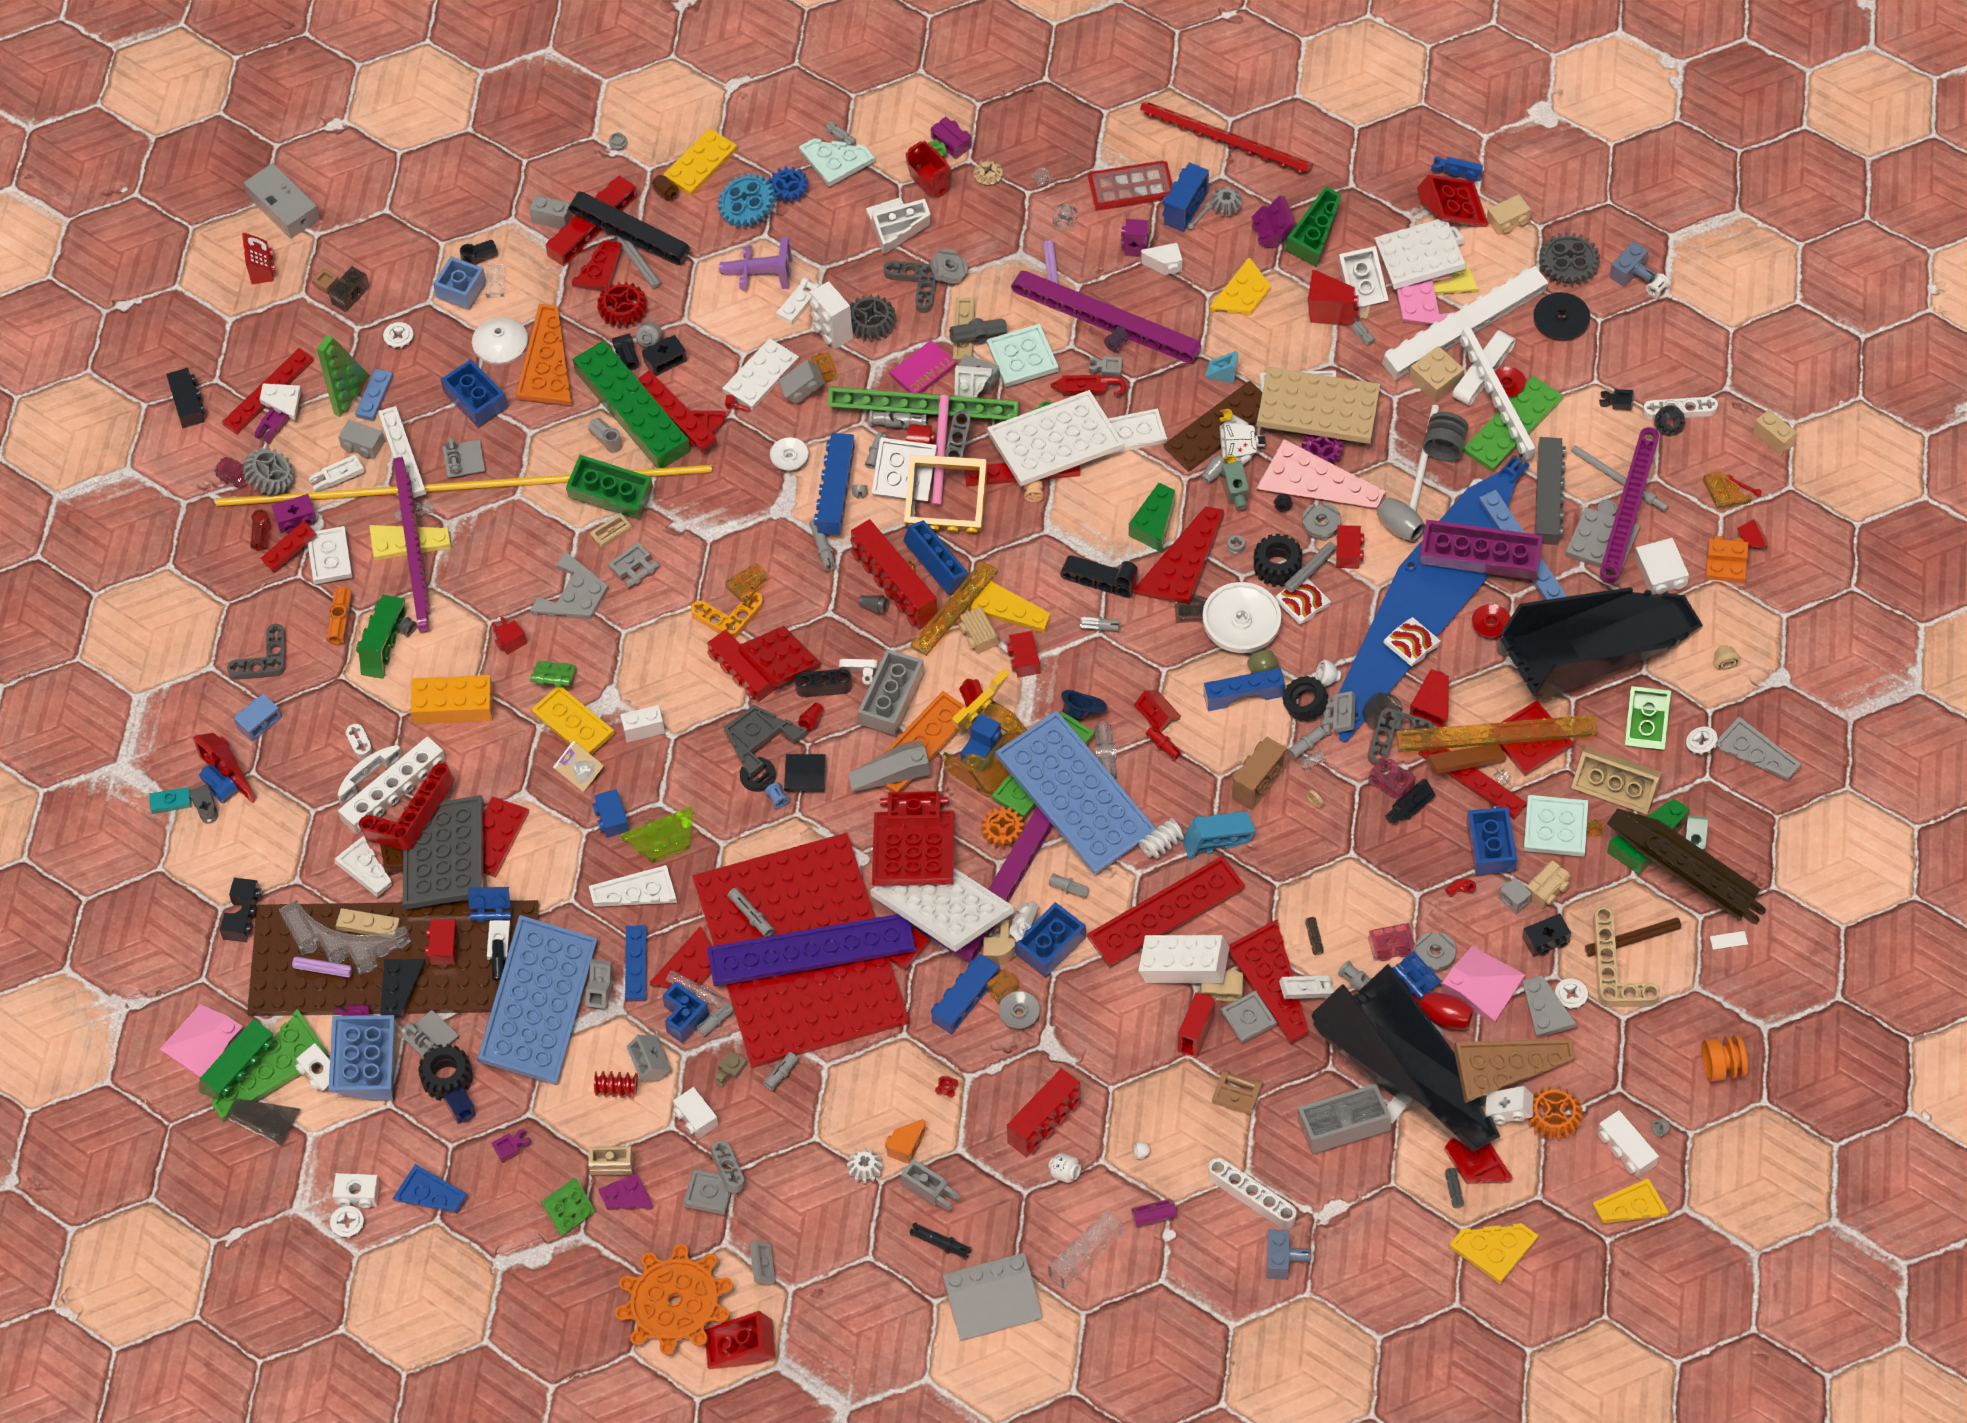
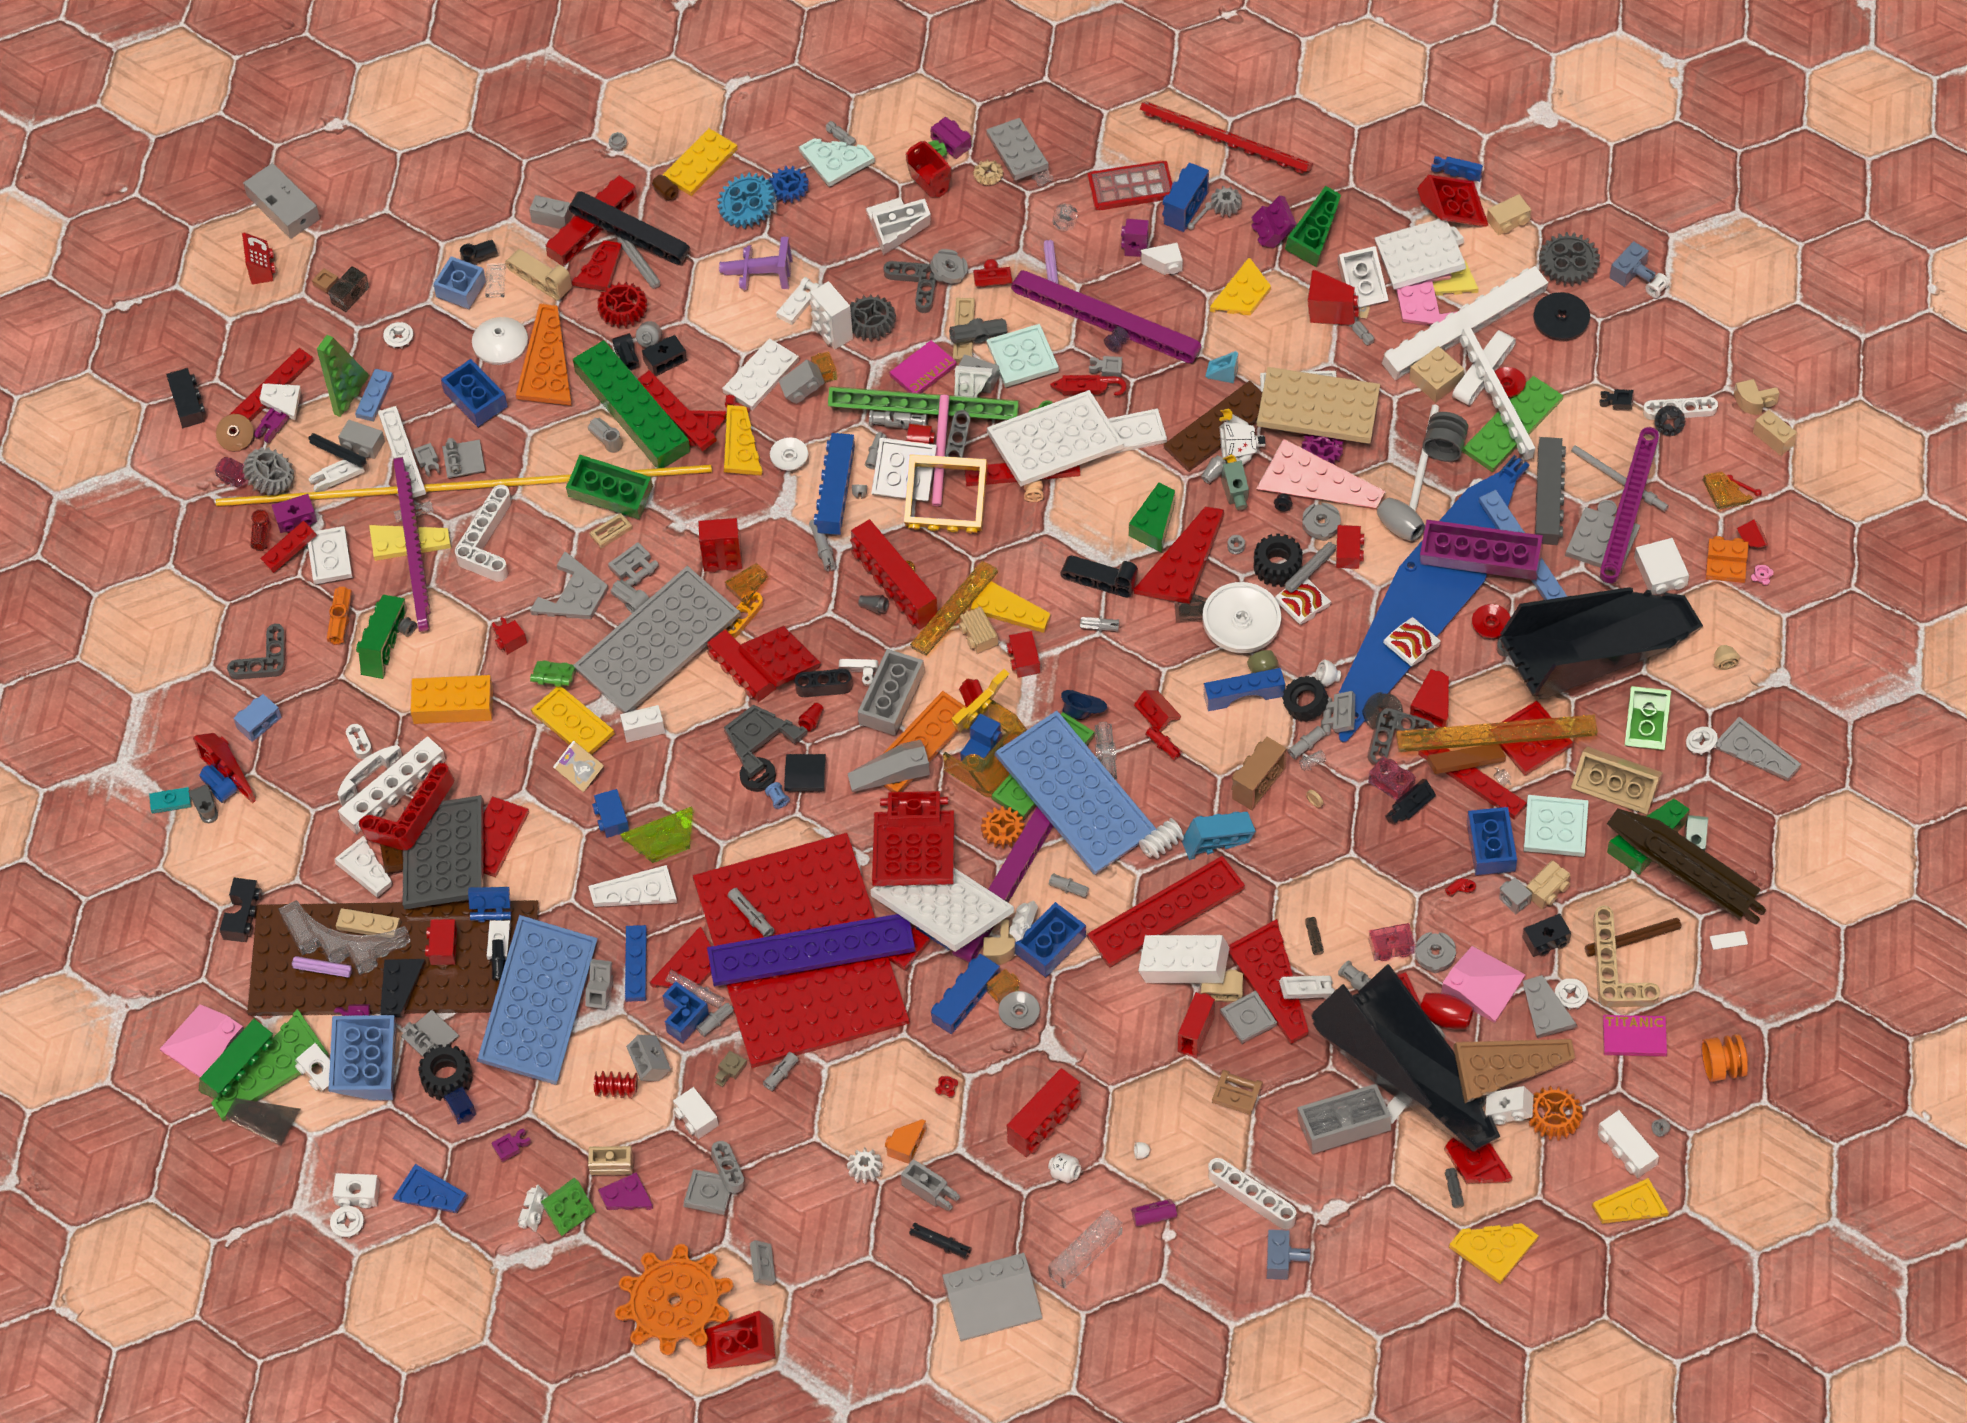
(240, 439): none -> medium nougat dish
(337, 450): none -> black axle
(427, 457): none -> light grey plate
(473, 550): none -> white beam
(532, 1216): none -> white hinge
(551, 282): none -> tan beam
(628, 595): none -> light grey piece
(656, 640): none -> light grey plate
(720, 544): none -> red brick
(740, 447): none -> yellow wing
(935, 556): blue brick -> none
(992, 274): none -> red plate
(1017, 149): none -> light grey plate
(1420, 972): blue plate -> none
(1594, 828): clear yellow hinge -> none
(1634, 1035): none -> dark pink tile
(1752, 400): none -> tan brick
(1764, 570): none -> bright pink plate

